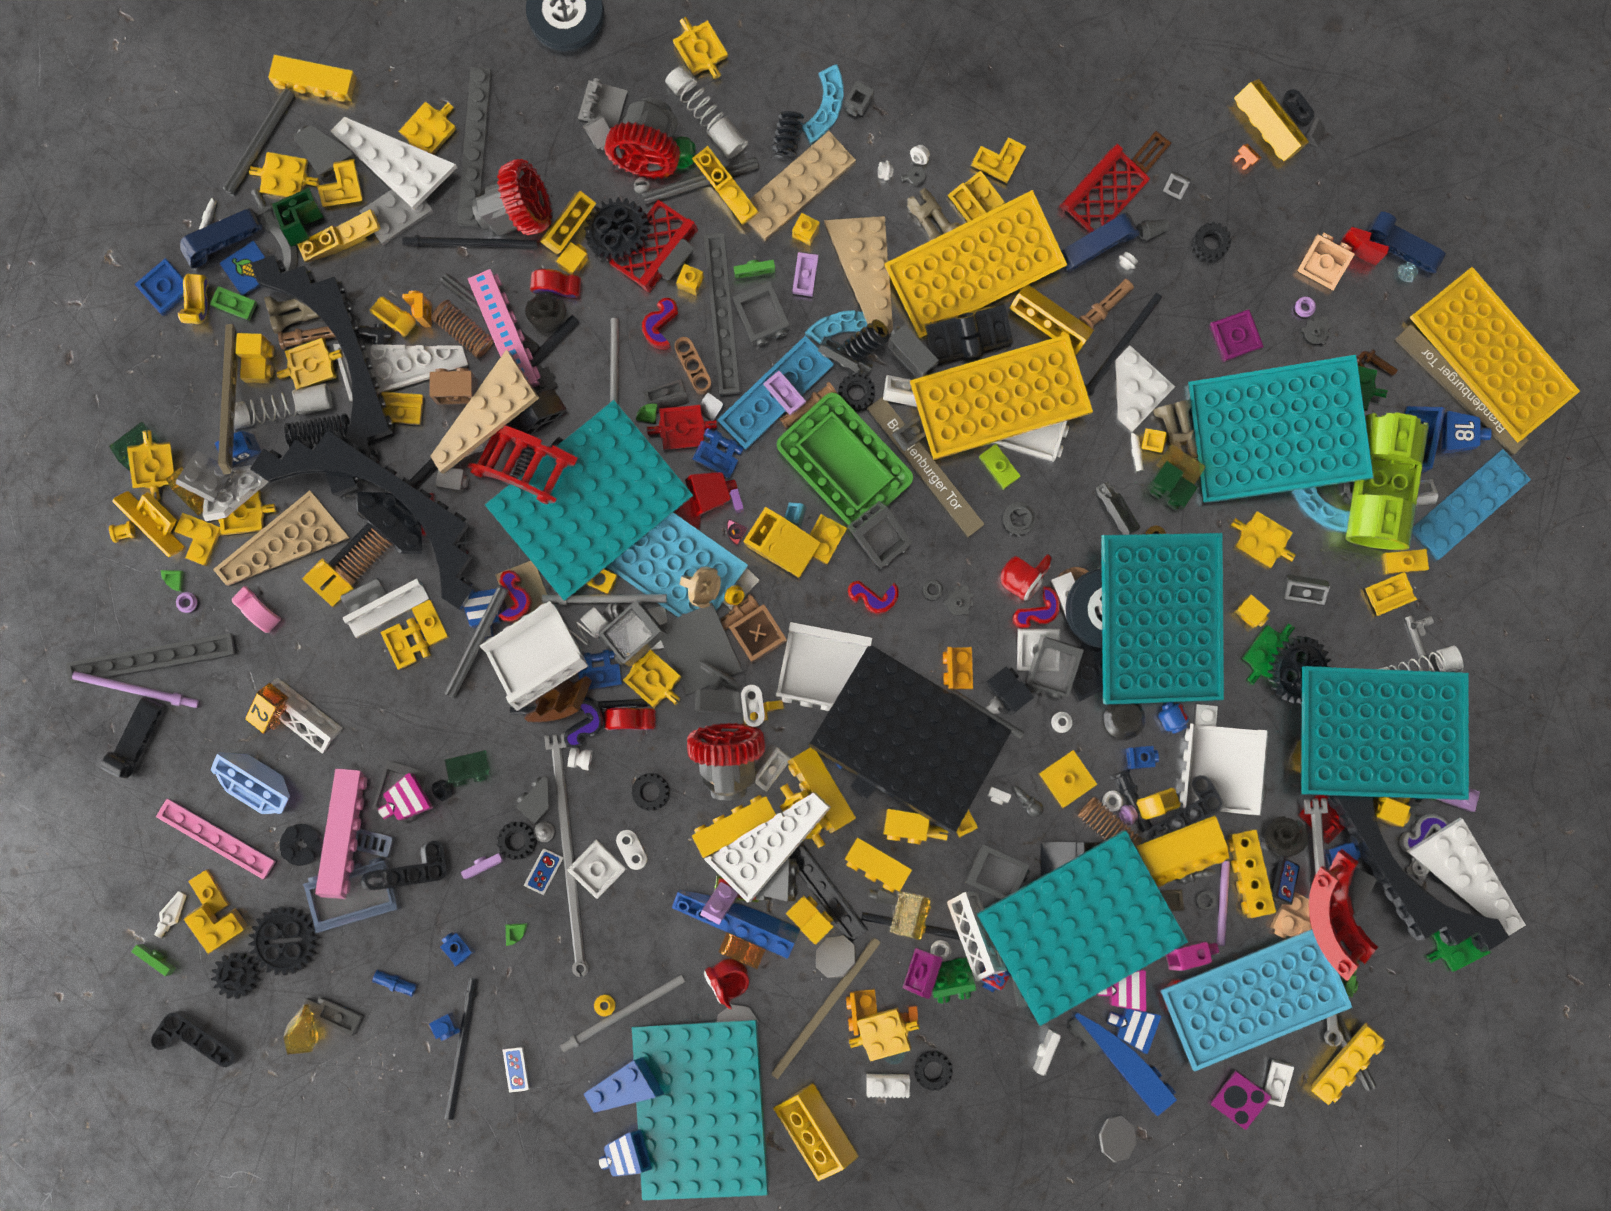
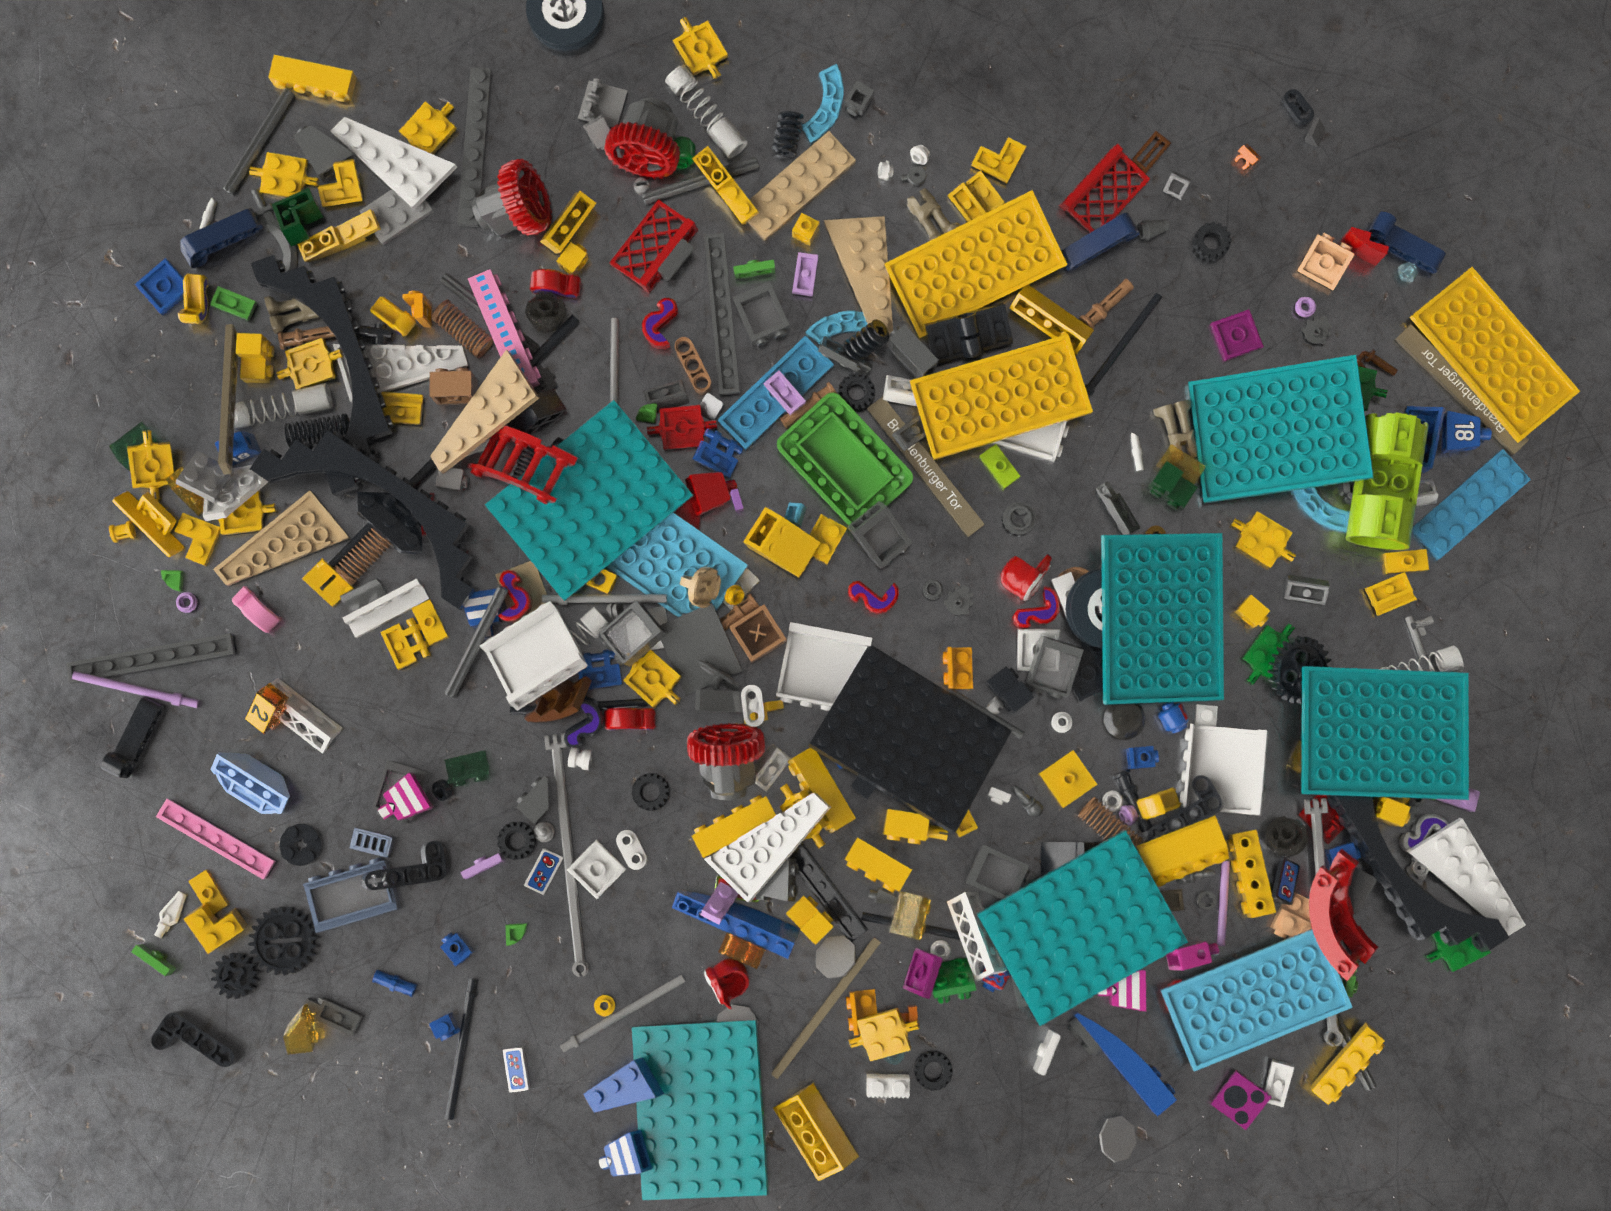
(239, 268): blue tile -> none
(340, 834): bright pink brick -> none
(478, 242): black bar -> none
(624, 243): black gear -> none
(690, 280): yellow brick -> none
(735, 531): clear pink tile -> none
(1128, 261): white plate -> none
(1135, 1027): torso -> none
(1138, 388): white plate -> none
(1154, 440): yellow brick -> none
(1271, 120): yellow brick -> none

